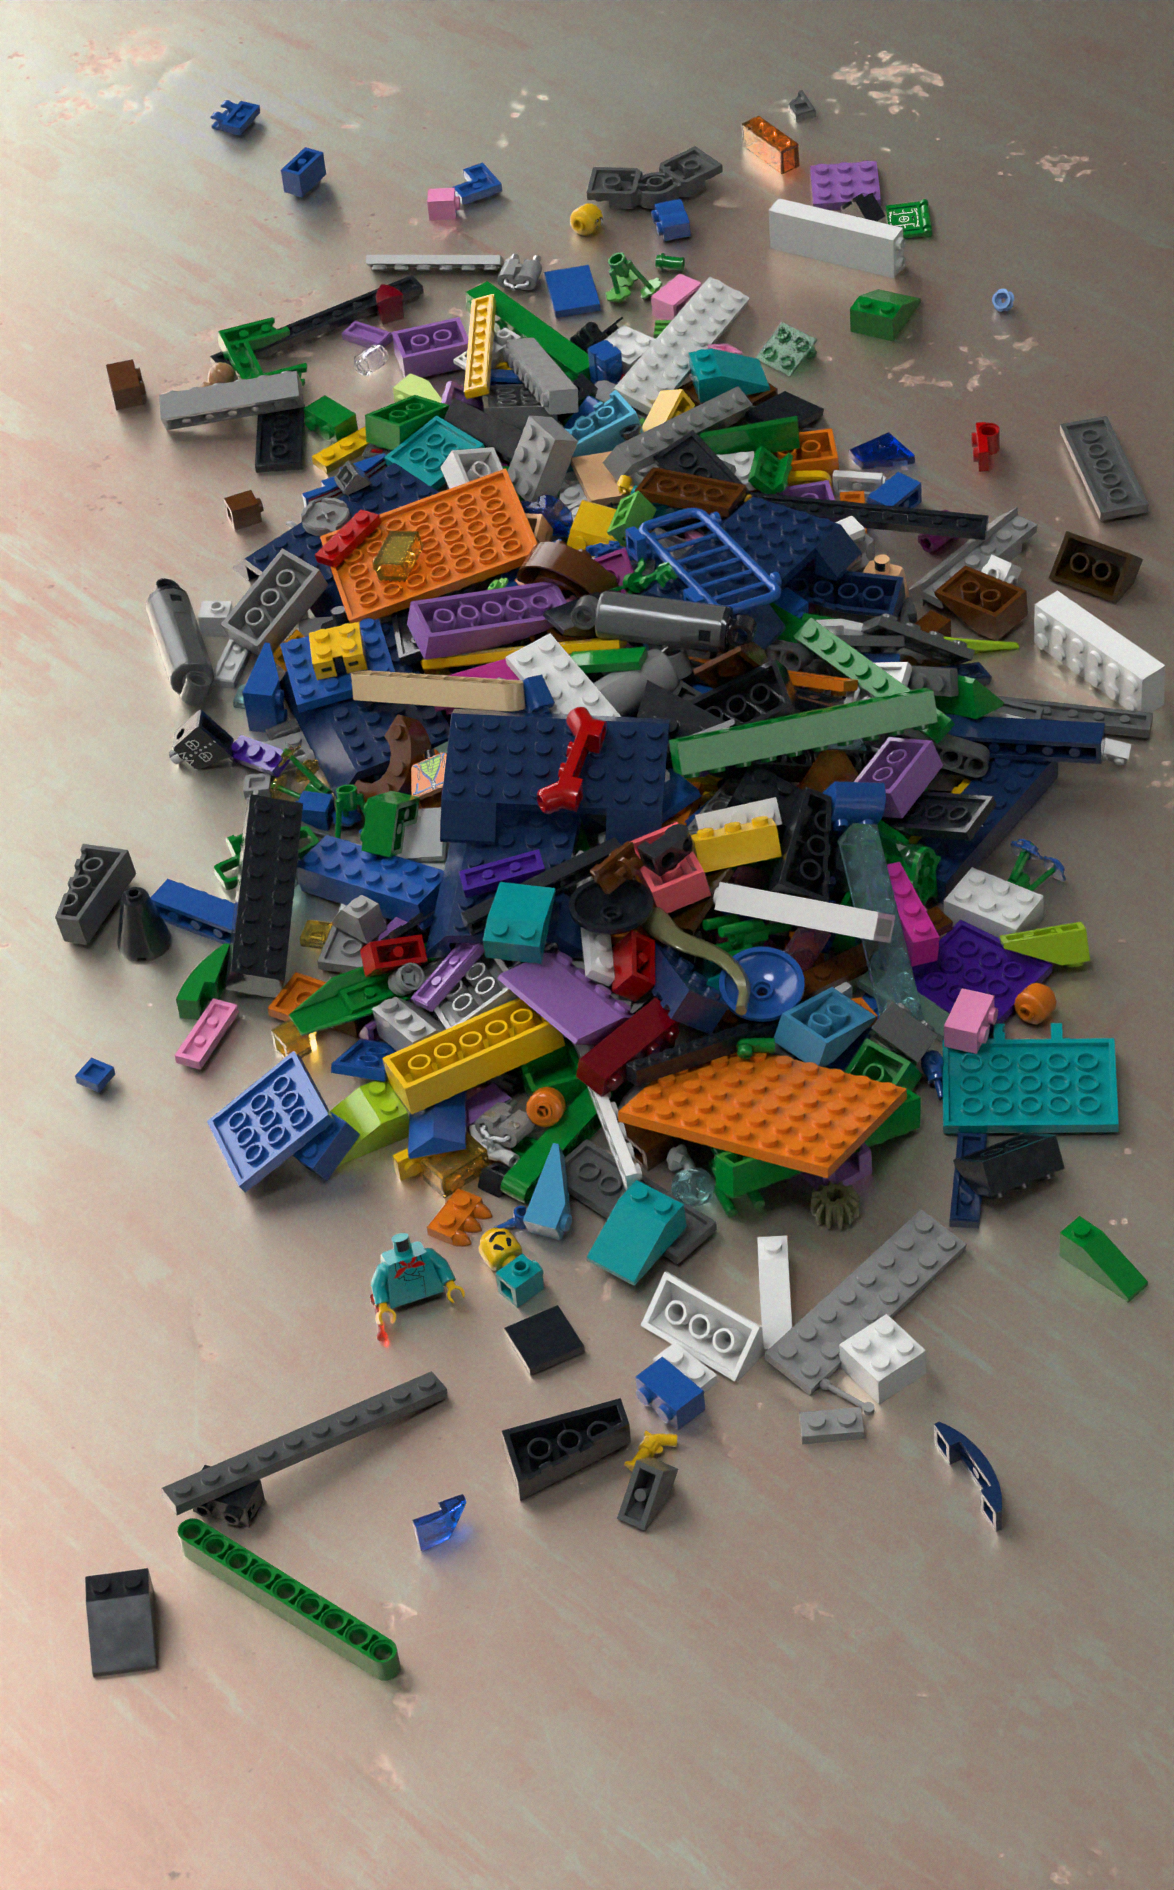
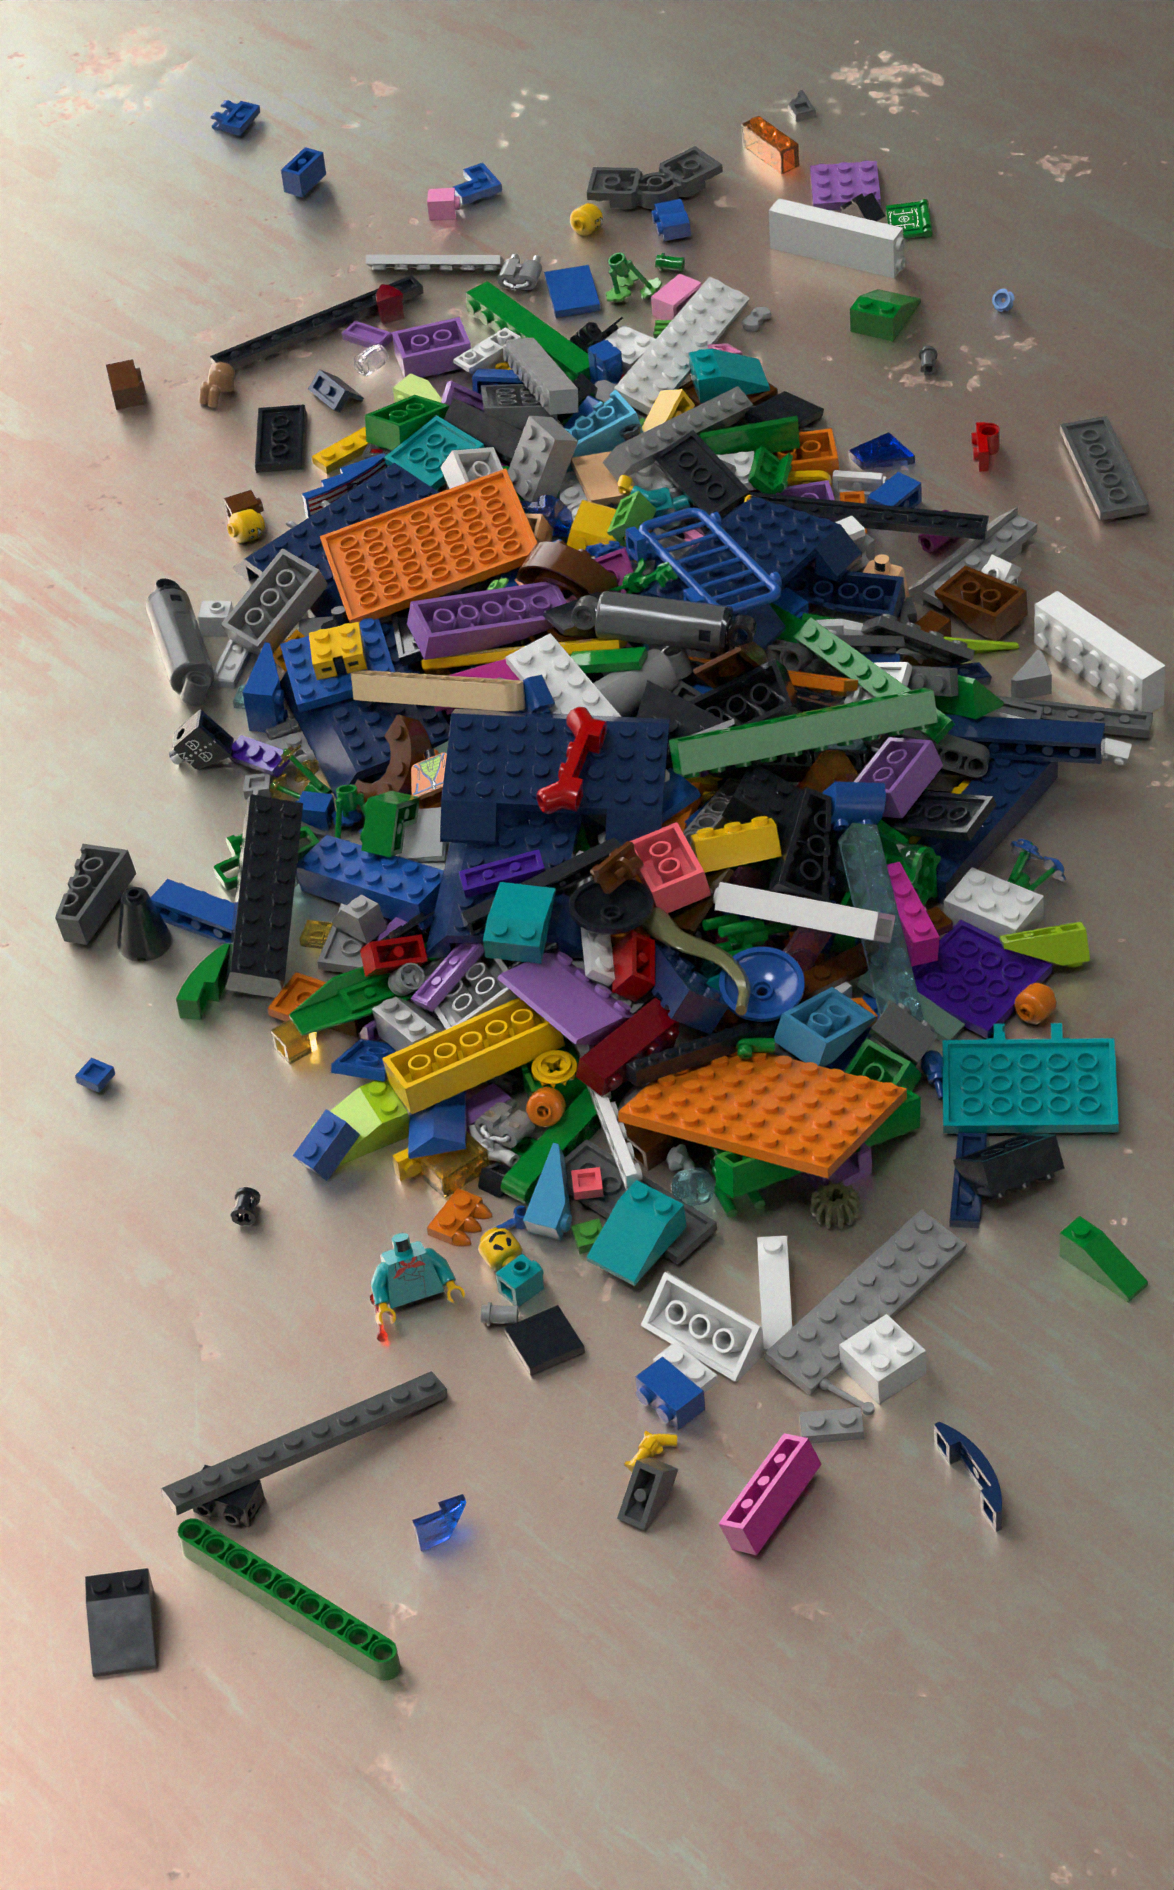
(206, 1034): bright pink plate -> none
(231, 400): light grey brick -> none
(240, 342): green wedge -> none
(245, 1206): none -> black bush
(246, 526): none -> yellow head
(270, 1121): blue plate -> none
(325, 516): light grey tile -> none
(330, 419): green brick -> none
(332, 390): none -> panel
(348, 538): red plate -> none
(351, 478): dark grey slope -> none
(397, 555): clear yellow brick -> none
(480, 347): yellow tile -> none
(499, 1314): none -> light grey pin
(552, 1060): none -> yellow gear
(563, 1444): black wedge -> none
(586, 1234): none -> bright green plate
(587, 1183): none -> coral plate
(667, 849): black leg -> none
(691, 491): reddish brown plate -> none
(740, 813): white plate -> none
(755, 319): none -> light grey piece
(770, 1494): none -> dark pink brick
(787, 349): clear green hinge -> none
(928, 356): none -> dark grey pin
(970, 1021): bright pink brick -> none
(1033, 678): none -> light grey slope
(1095, 567): dark brown slope -> none

